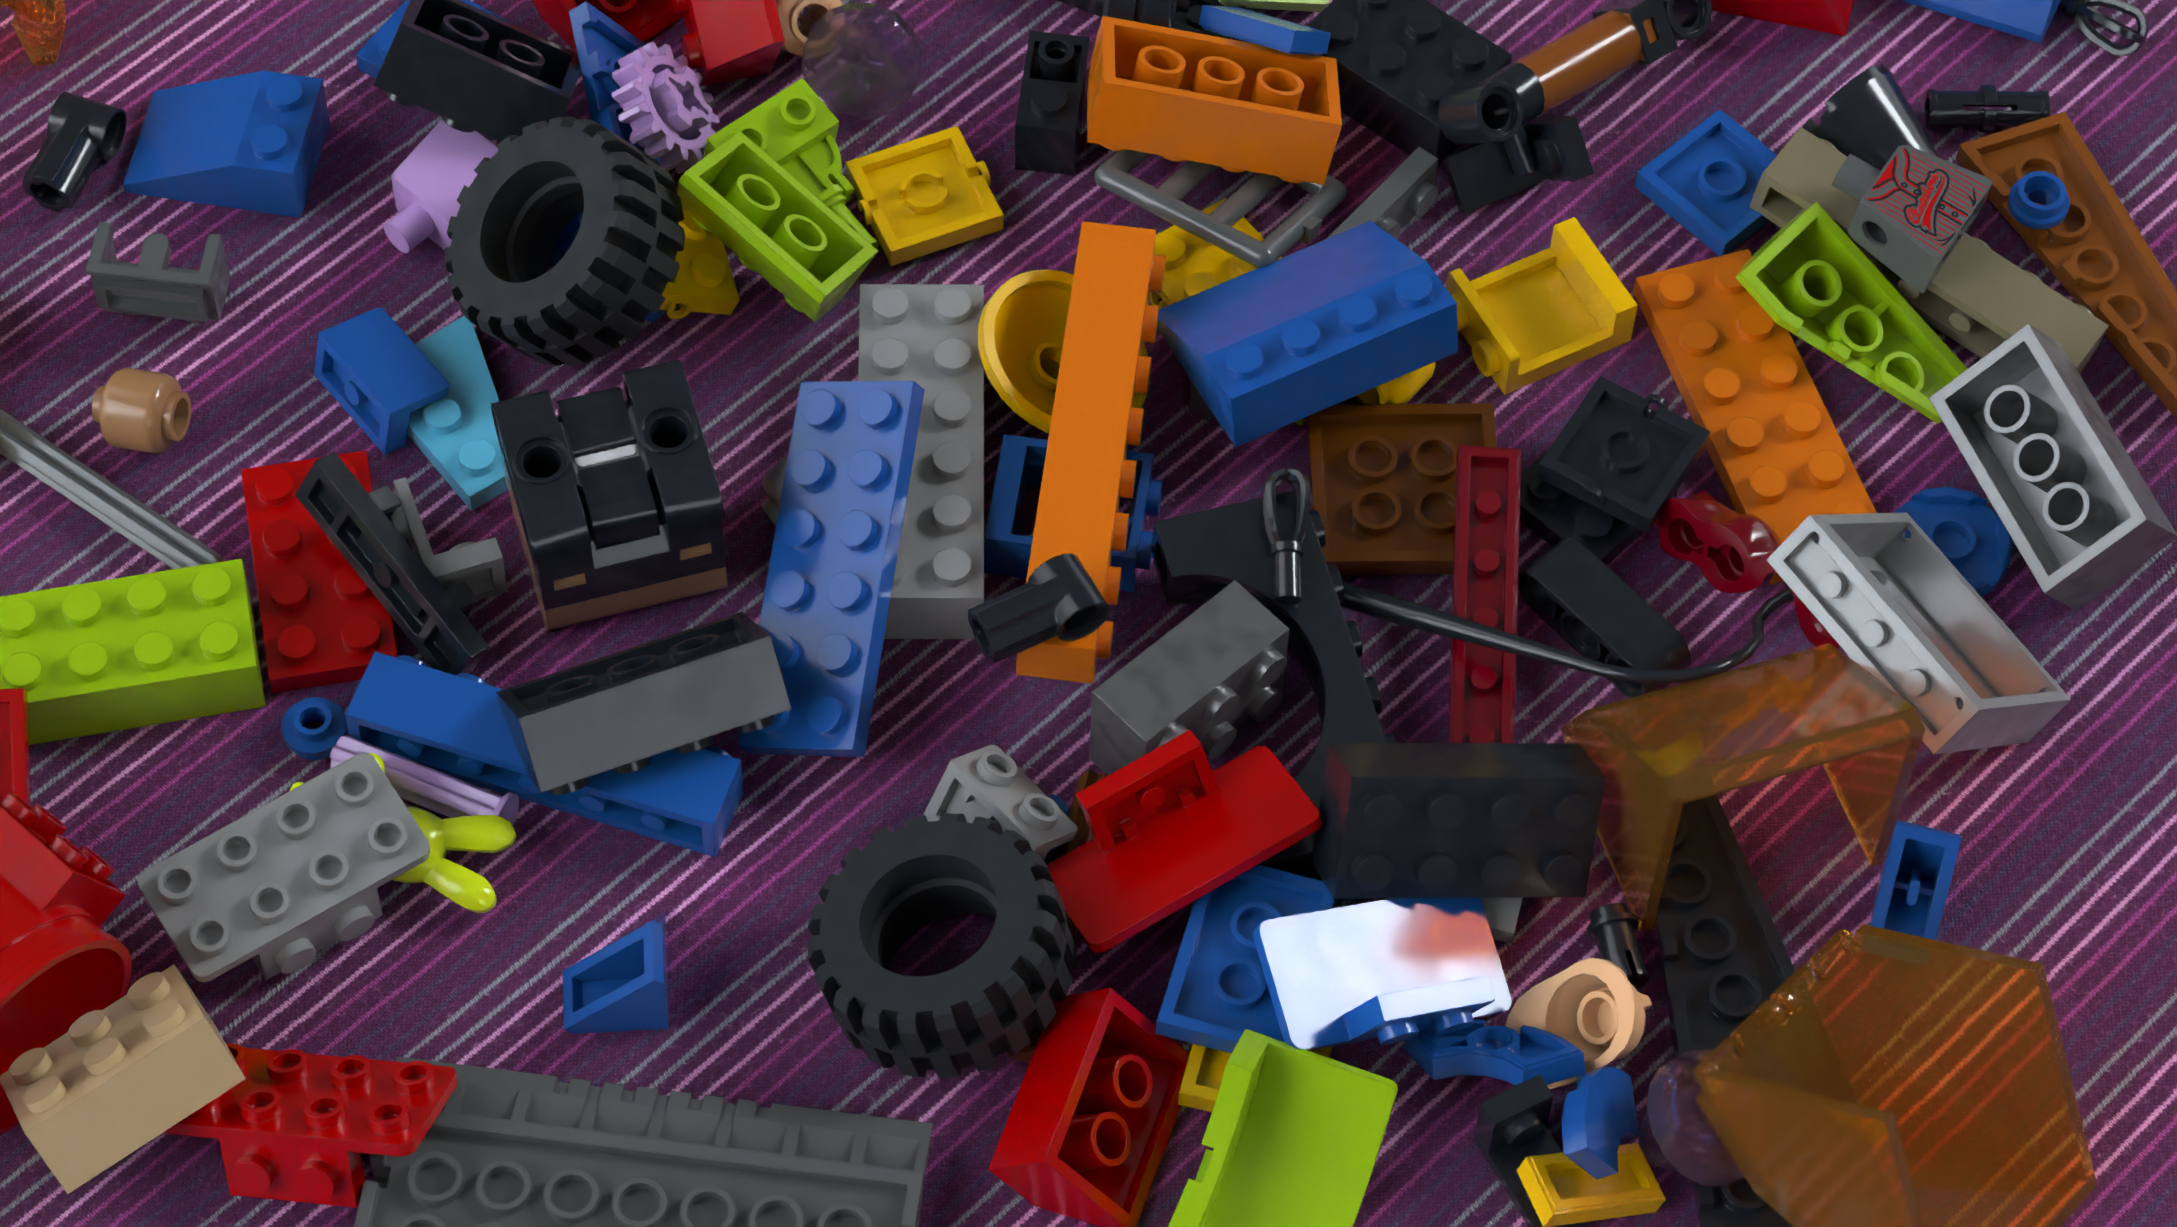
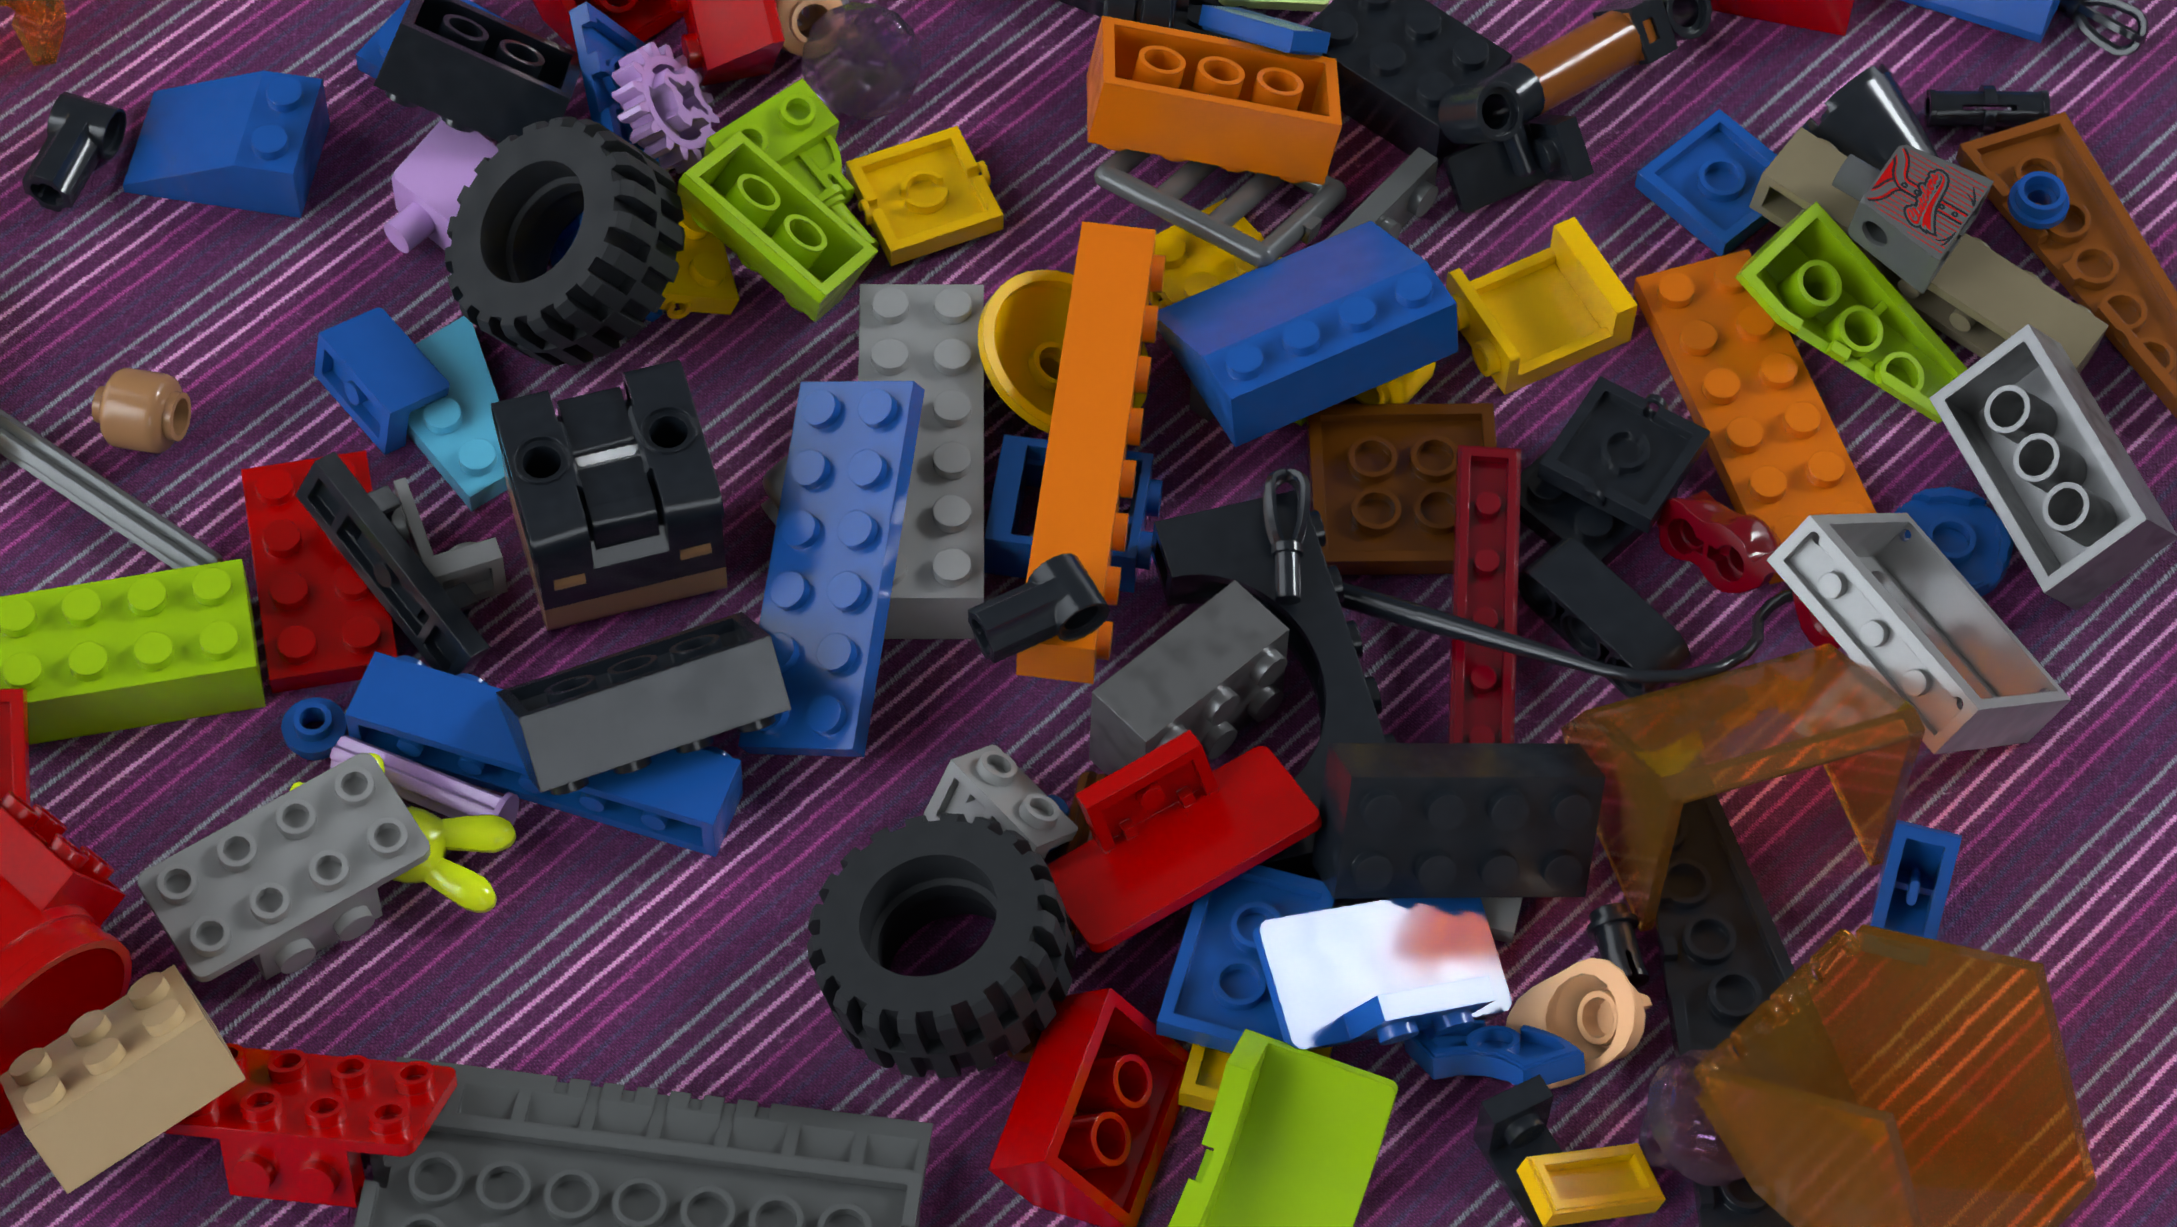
(154, 287): dark grey window -> none
(620, 985): blue slope -> none
(1051, 103): black slope -> none
(1598, 1120): blue tile -> none

